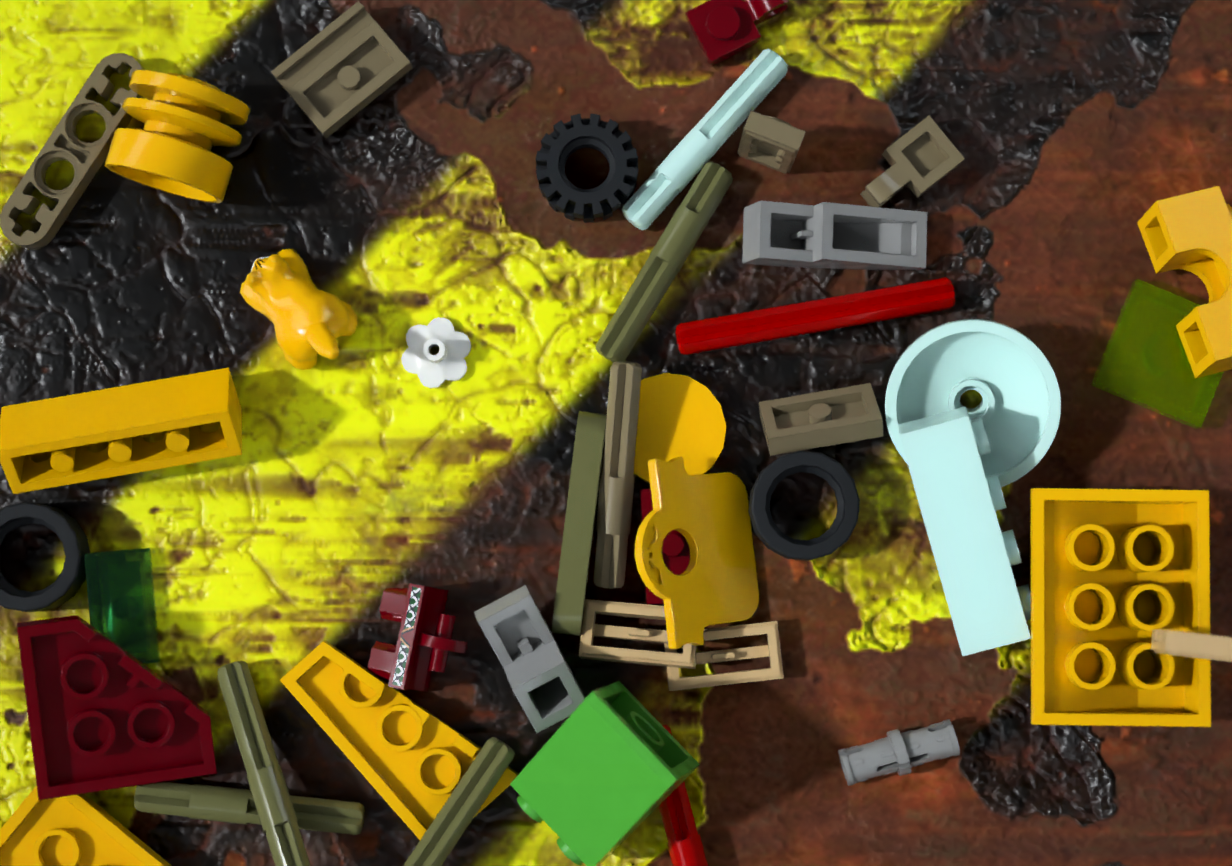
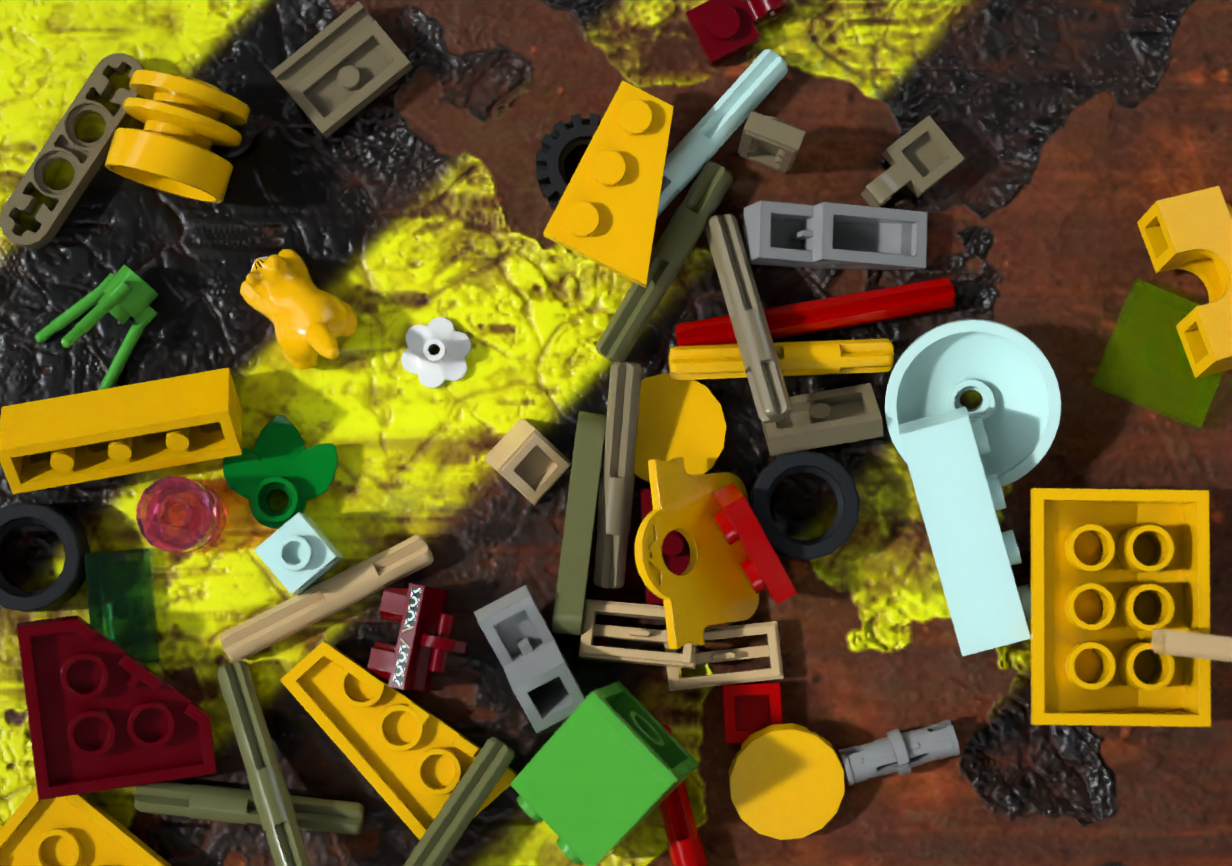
(123, 297): none -> bright green plant
(181, 515): none -> clear pink wheel
(280, 464): none -> green plate
(299, 553): none -> light aqua brick
(327, 598): none -> tan axle
(528, 461): none -> tan slope
(617, 187): none -> yellow wing
(740, 524): none -> red plate
(748, 319): none -> dark tan axle
(749, 709): none -> red tile
(786, 781): none -> yellow tile
(794, 358): none -> yellow axle

